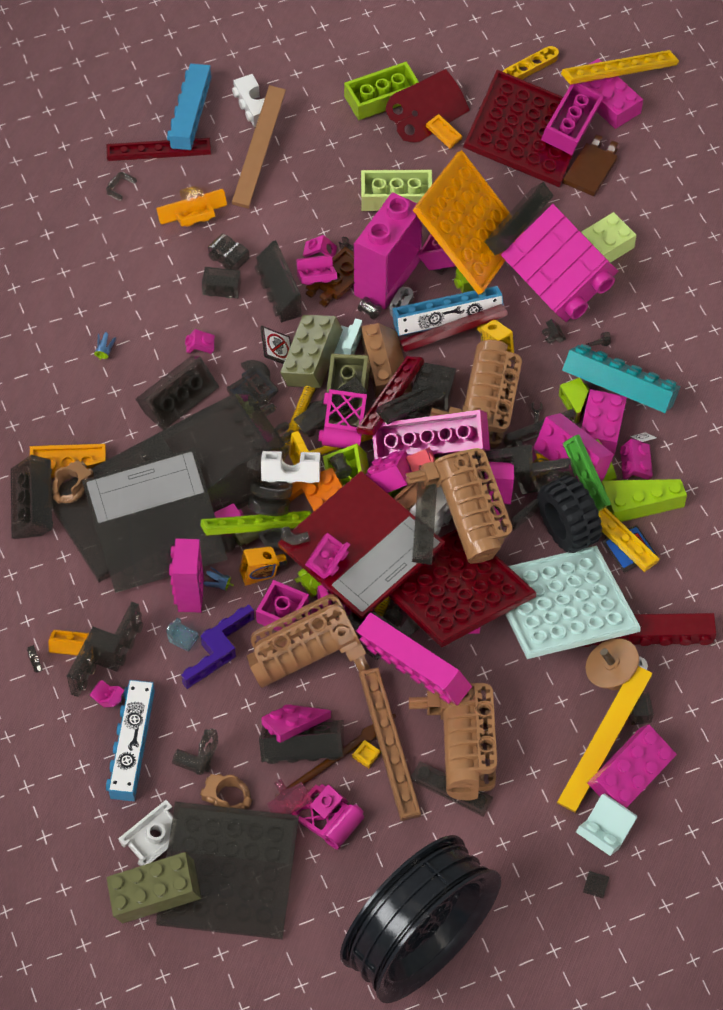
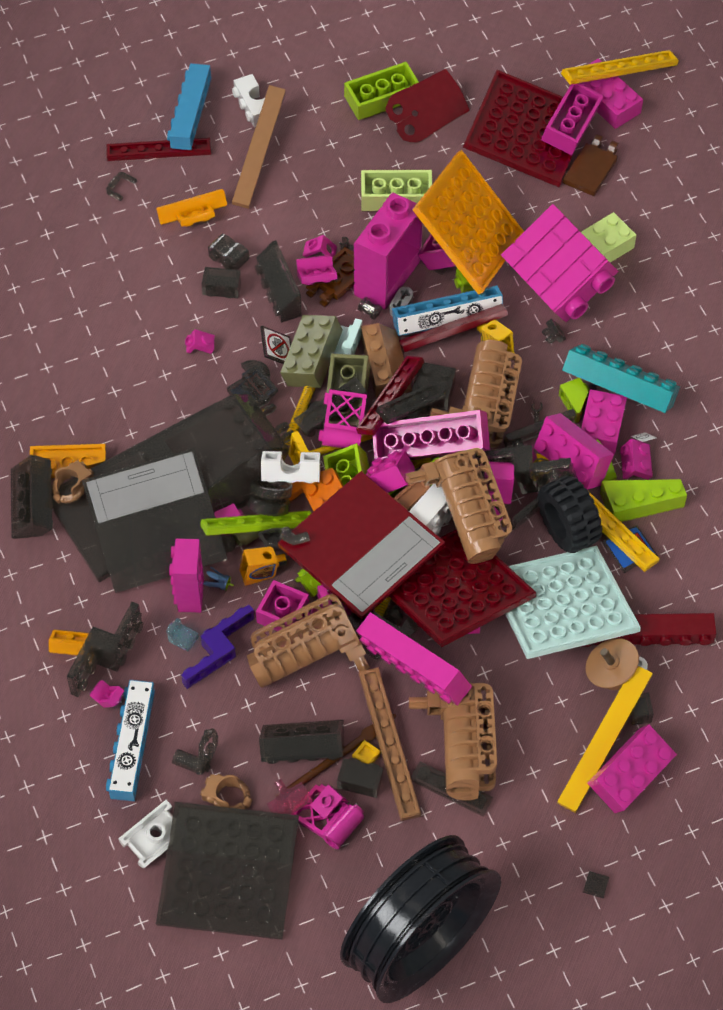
(34, 659): clear smoke tile -> none
(102, 351): flat silver piece -> none
(153, 887): olive brick -> none
(177, 392): clear smoke slope -> none
(187, 192): clear yellow tile -> none
(293, 720): dark pink wing -> none
(327, 556): dark pink bracket -> none
(339, 463): clear smoke bush -> none
(360, 777): none -> clear smoke piece
(420, 458): coral bracket -> none
(424, 523): clear smoke tile -> none
(444, 131): light orange plate -> none
(519, 218): clear smoke brick -> none
(541, 55): yellow beam -> none
(586, 472): bright green tile -> none
(605, 340): clear smoke hand -> none
(607, 825): light aqua bracket -> none

